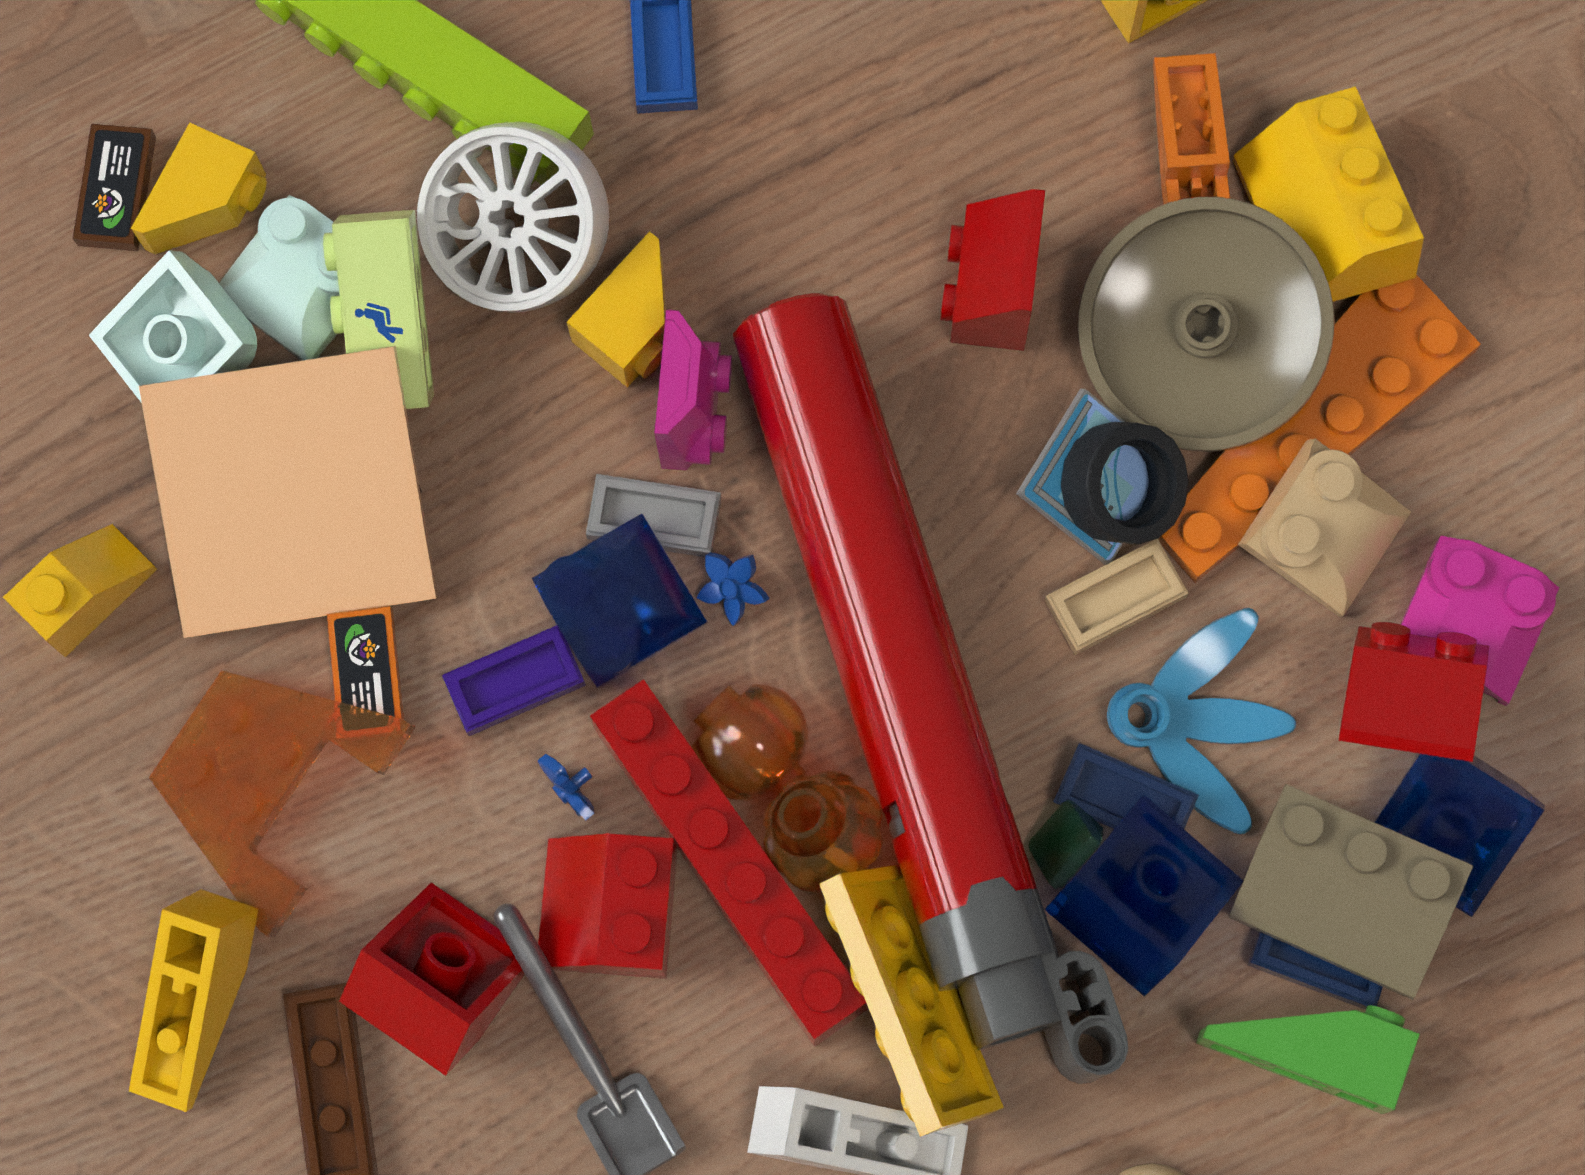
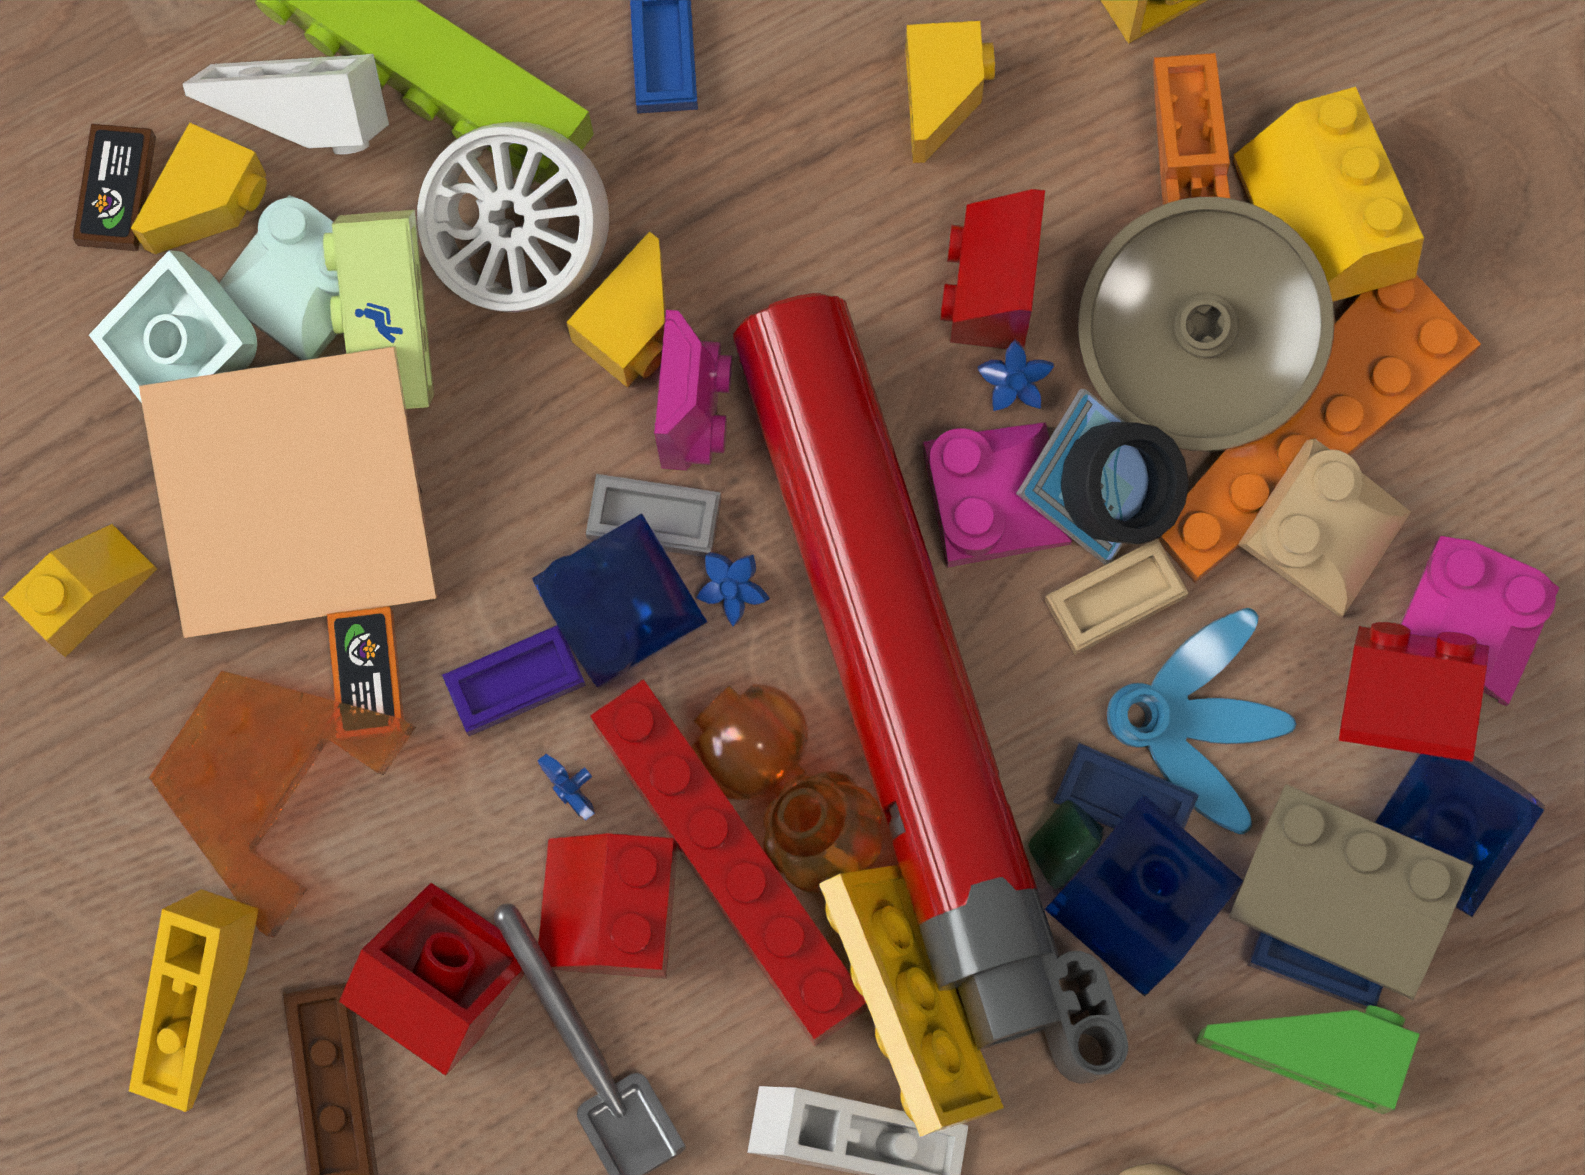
(302, 100): none -> white slope
(944, 80): none -> yellow slope
(976, 497): none -> dark pink slope
(1015, 377): none -> blue plant

